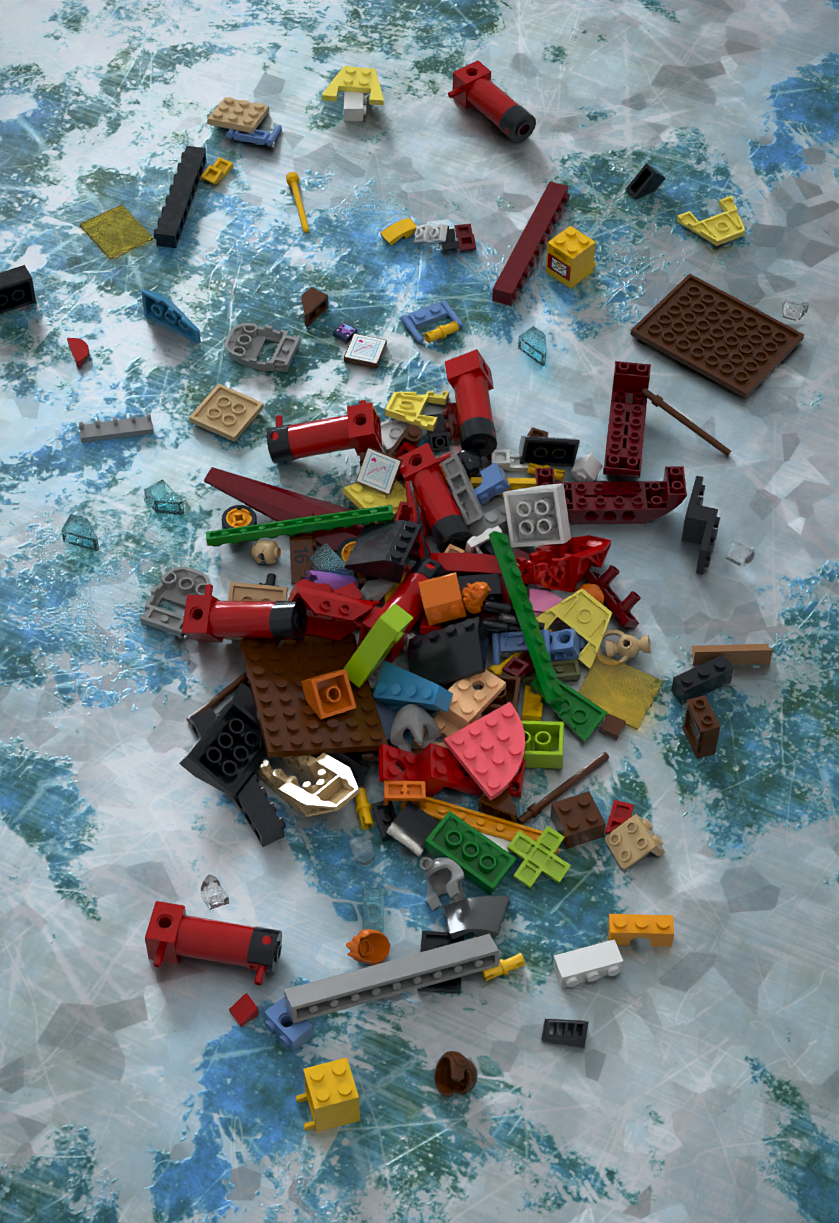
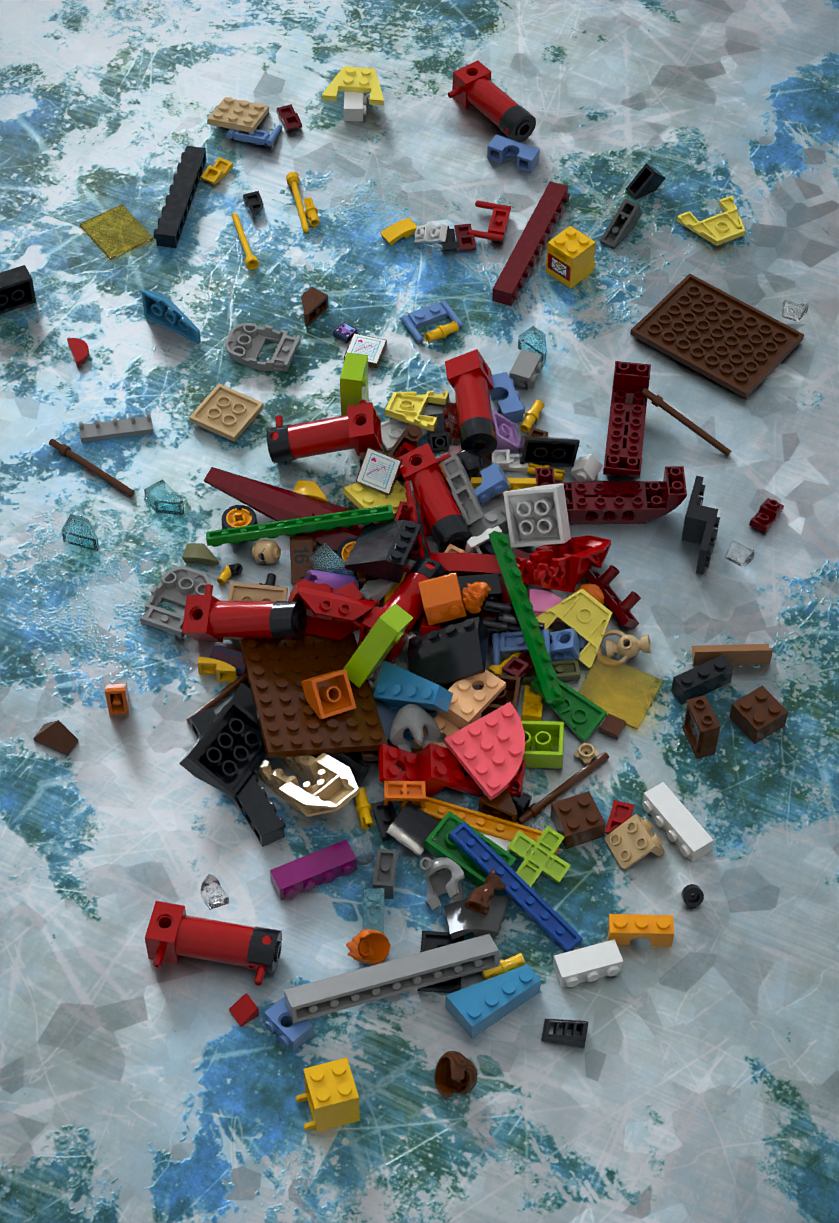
(56, 737): none -> reddish brown slope
(66, 451): none -> reddish brown bar
(117, 698): none -> orange slope
(199, 552): none -> olive slope
(223, 670): none -> yellow slope
(228, 572): none -> arm
(229, 656): none -> slope
(251, 260): none -> yellow piece
(253, 203): none -> black slope
(288, 117): none -> dark red slope
(309, 489): none -> yellow slope
(311, 211): none -> yellow axle
(313, 870): none -> magenta brick
(354, 381): none -> lime brick
(386, 871): none -> dark grey panel
(480, 896): none -> reddish brown animal
(492, 999): none -> dark azure wedge
(497, 223): none -> red plate
(503, 148): none -> medium blue arch
(506, 433): none -> lavender slope
(510, 403): none -> medium blue arch
(516, 888): none -> blue tile
(522, 802): none -> black tile
(526, 368): none -> light grey hinge
(531, 416): none -> yellow pin
(586, 748): none -> tan plate
(622, 223): none -> dark grey slope
(677, 822): none -> white brick
(692, 895): none -> black tile
(758, 714): none -> reddish brown brick
(767, 515): none -> dark red slope

